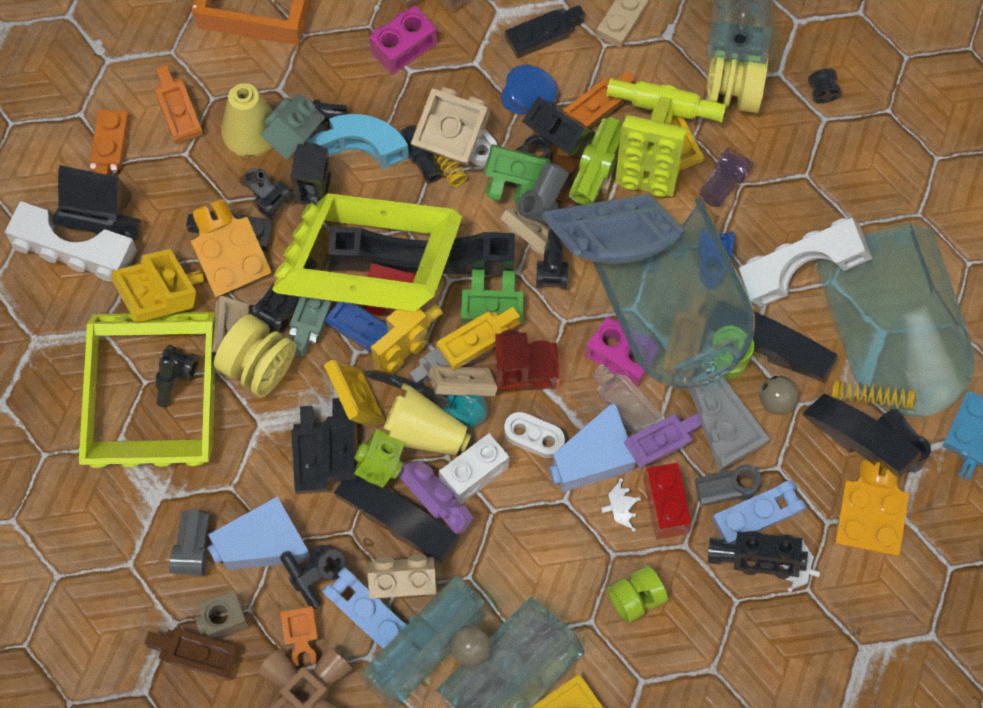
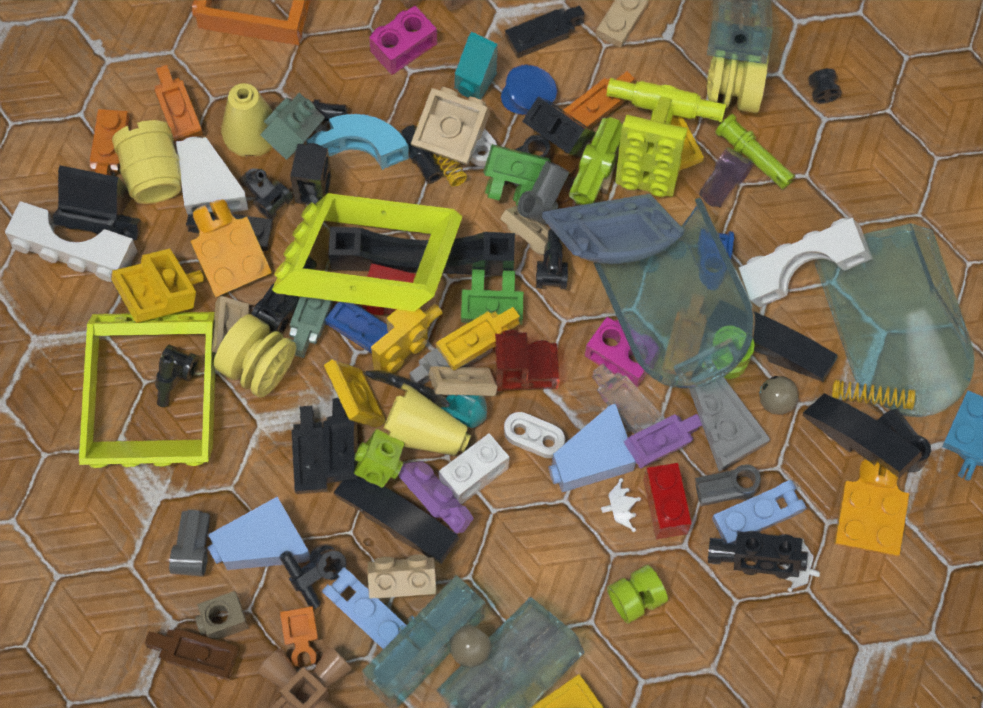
(148, 161): none -> light yellow piece
(207, 177): none -> white slope
(476, 66): none -> teal slope
(745, 143): none -> lime pin

